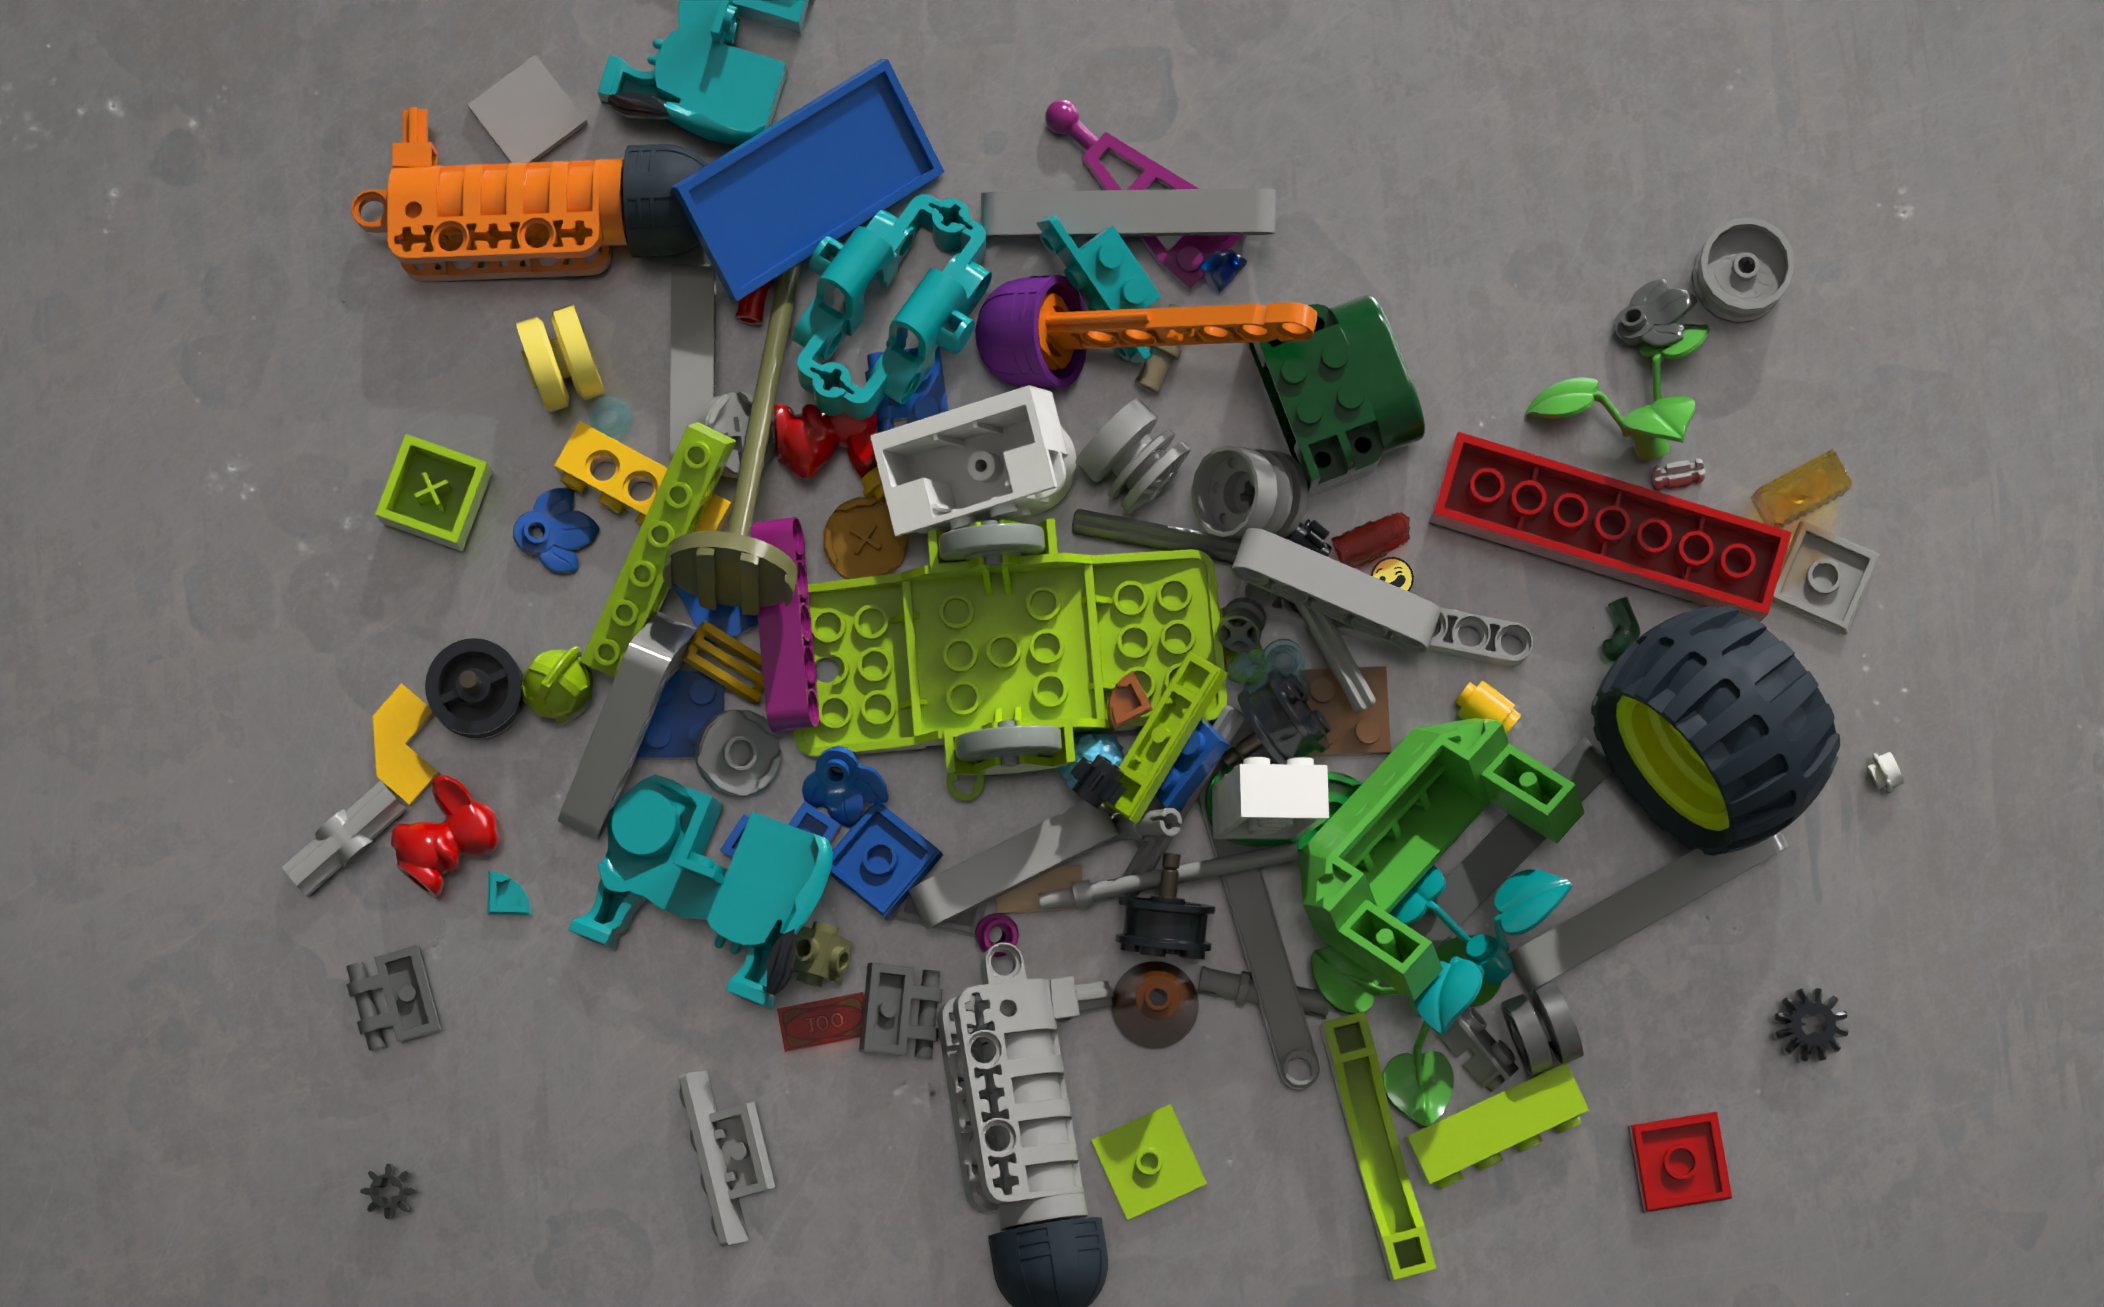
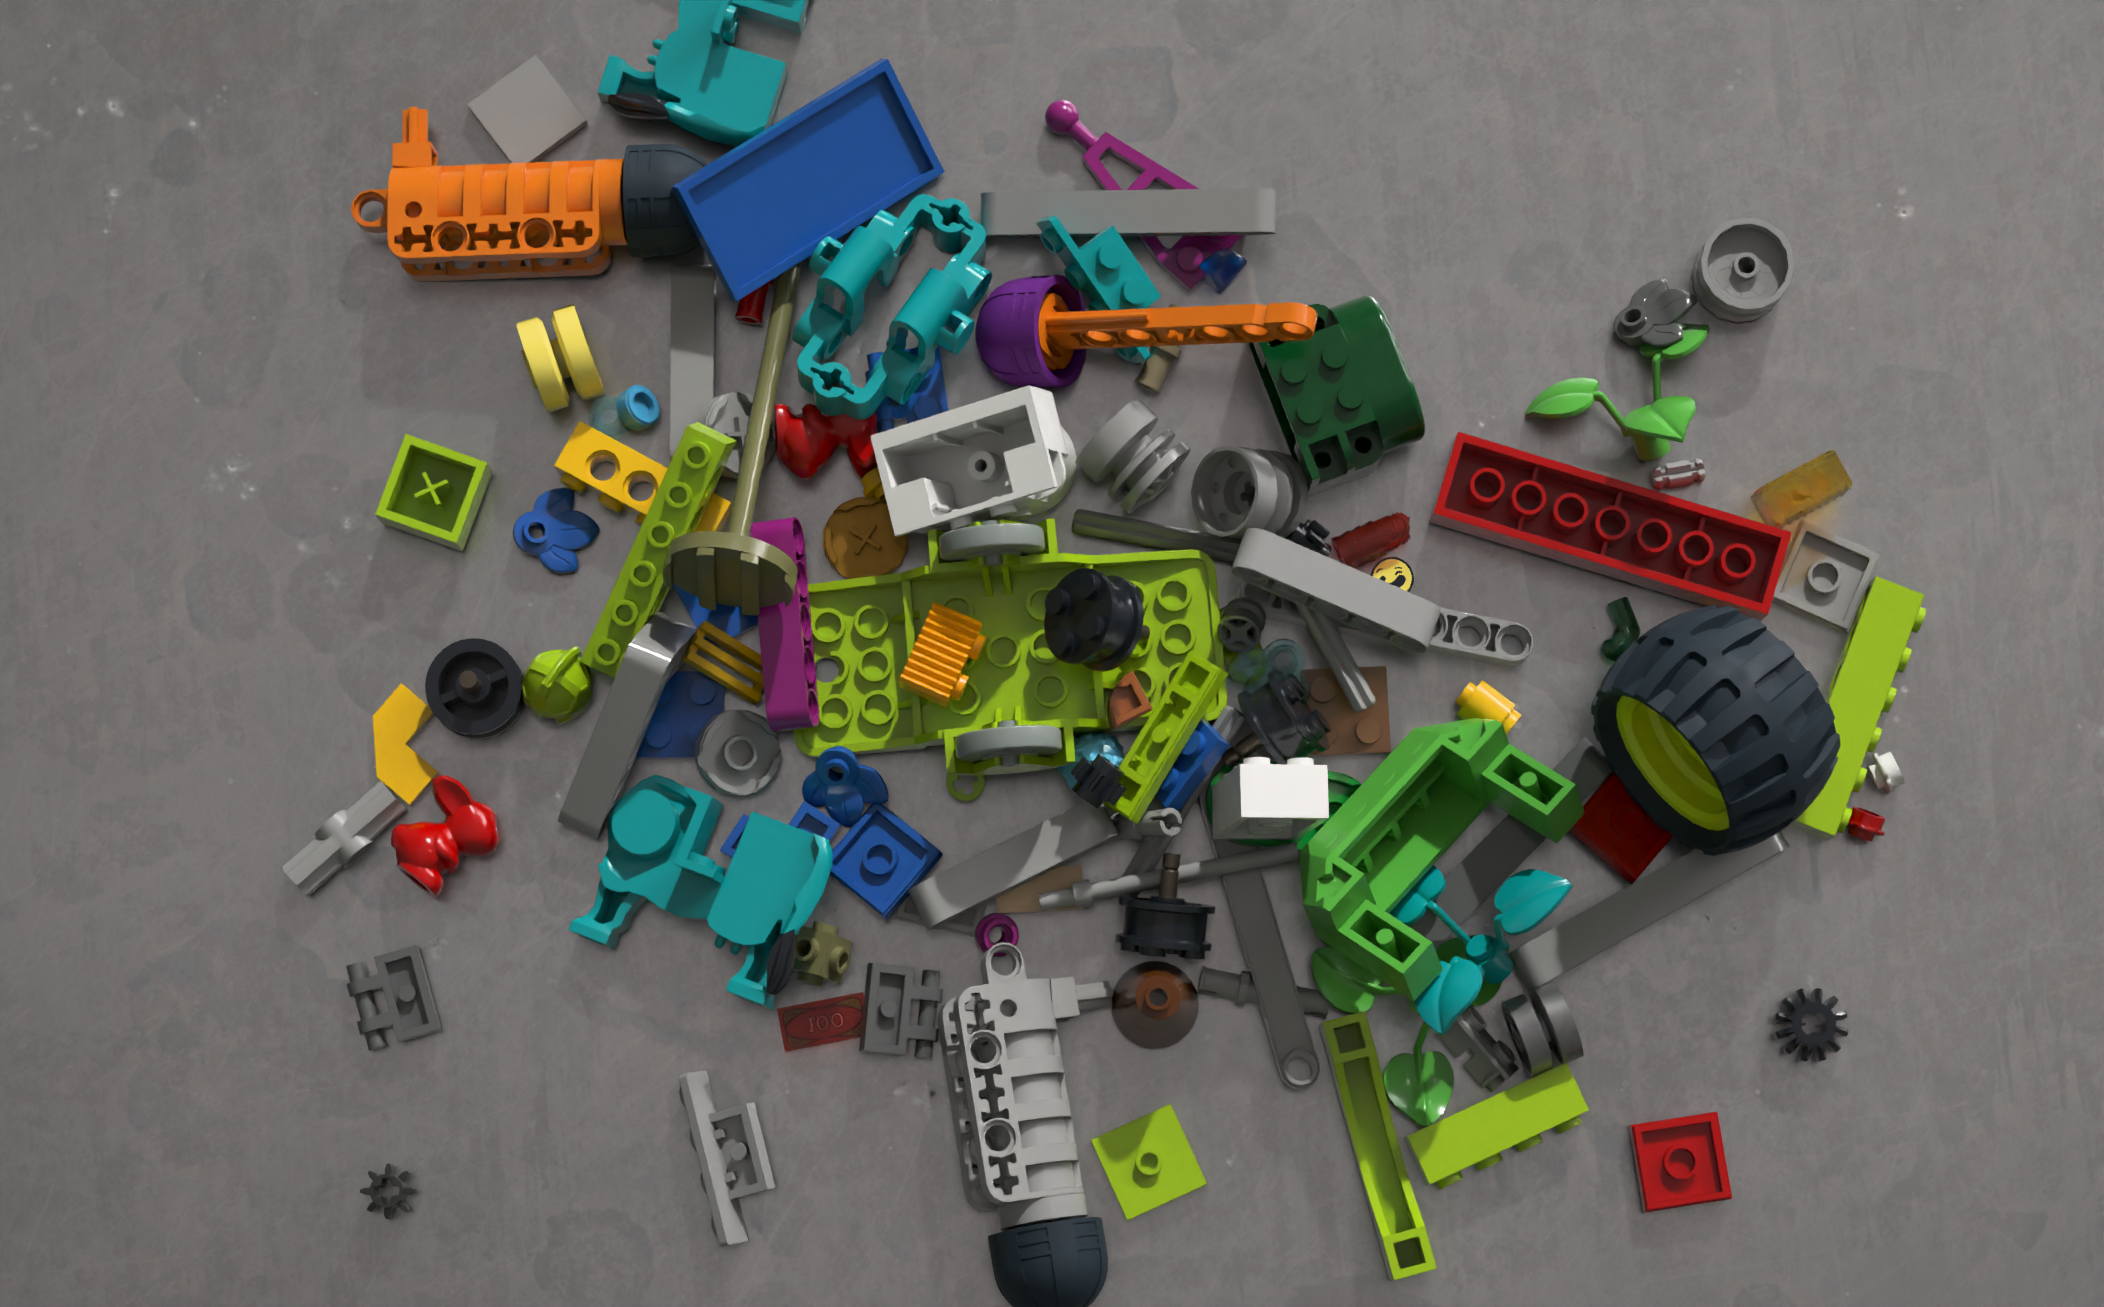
(506, 897): teal tile -> none
(637, 407): none -> dark azure tile
(942, 655): none -> light orange brick
(1094, 619): none -> black wheel
(1619, 830): none -> red plate
(1860, 693): none -> lime brick
(1865, 824): none -> red plate

